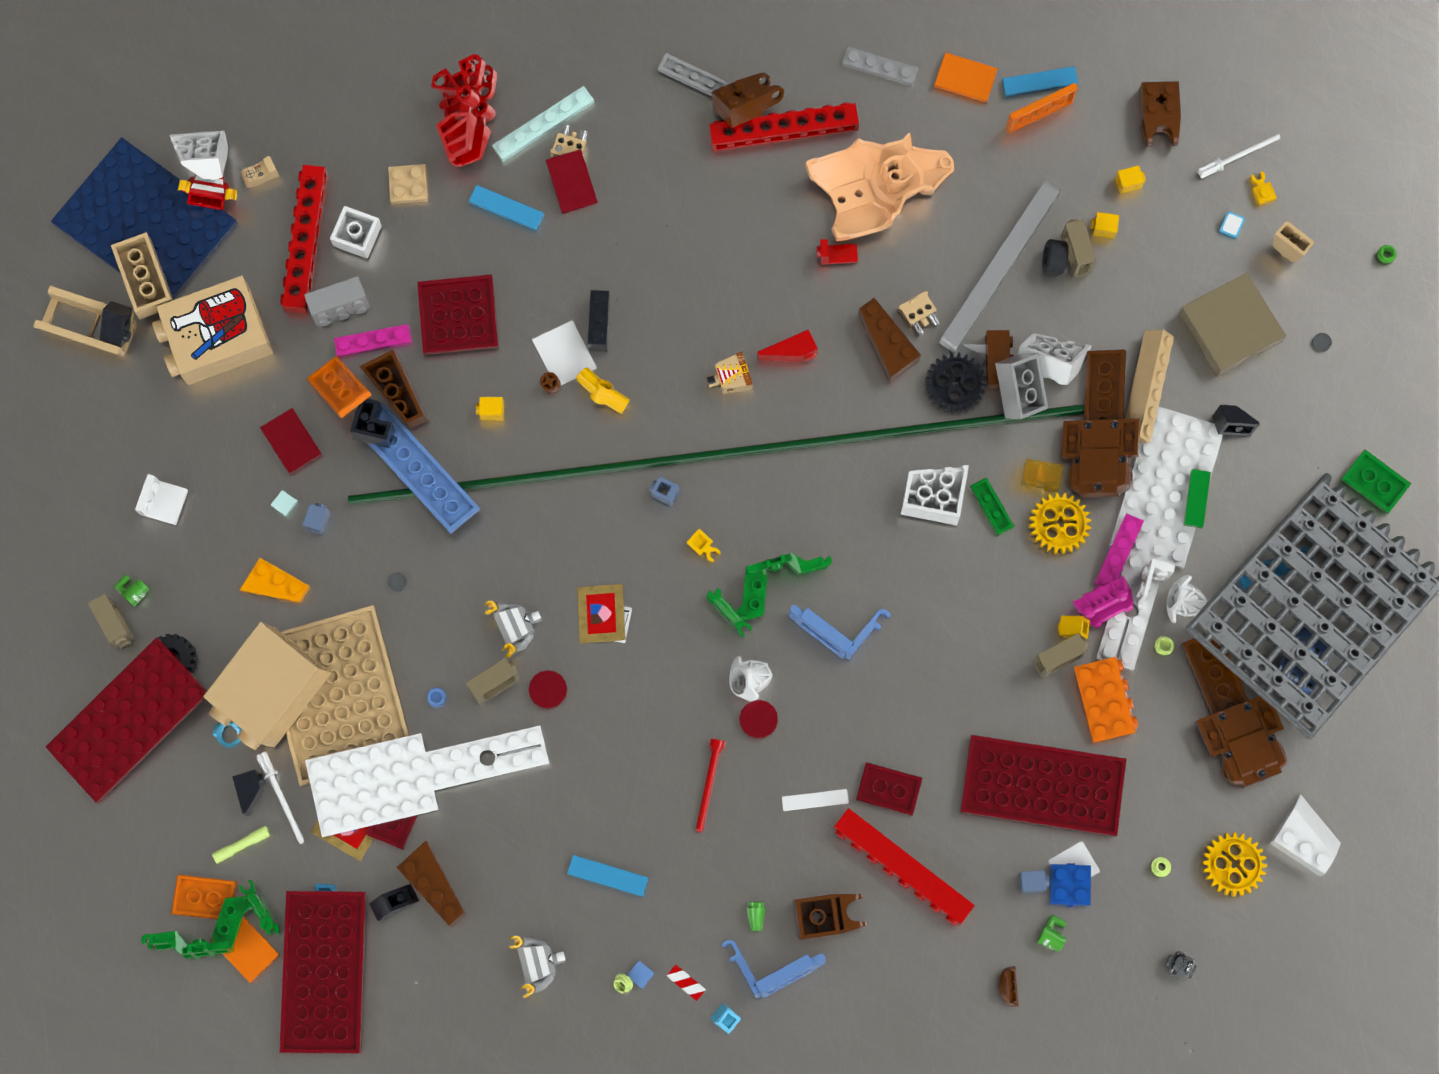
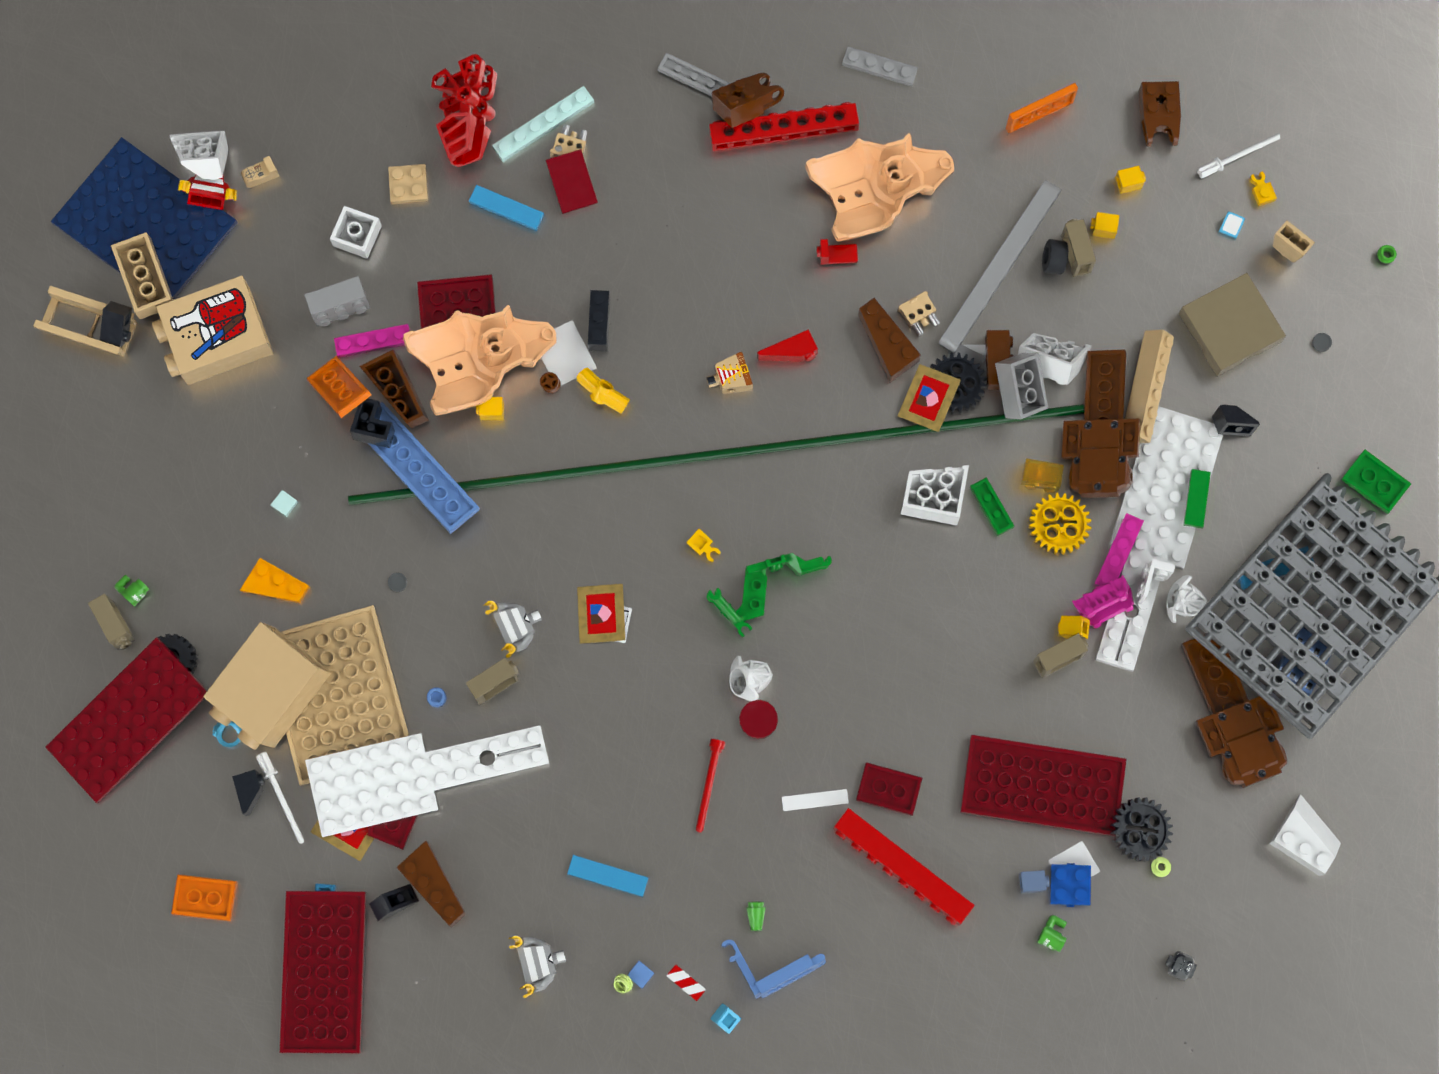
(161, 500): white bracket -> none
(225, 929): green piece -> none
(229, 850): yellowish green piece -> none
(251, 952): orange tile -> none
(291, 441): dark red tile -> none
(309, 175): red brick -> none
(316, 518): sand blue brick -> none
(482, 348): none -> light nougat piece
(547, 689): dark red tile -> none
(672, 488): sand blue brick -> none
(829, 635): medium blue hinge -> none
(832, 912): reddish brown brick -> none
(929, 398): none -> sticker
(965, 77): orange tile -> none
(1008, 986): reddish brown plate -> none
(1039, 81): dark azure tile -> none
(1106, 699): orange bracket -> none
(1139, 847): none -> black gear
(1164, 645): yellowish green plate -> none
(1221, 877): yellow gear -> none

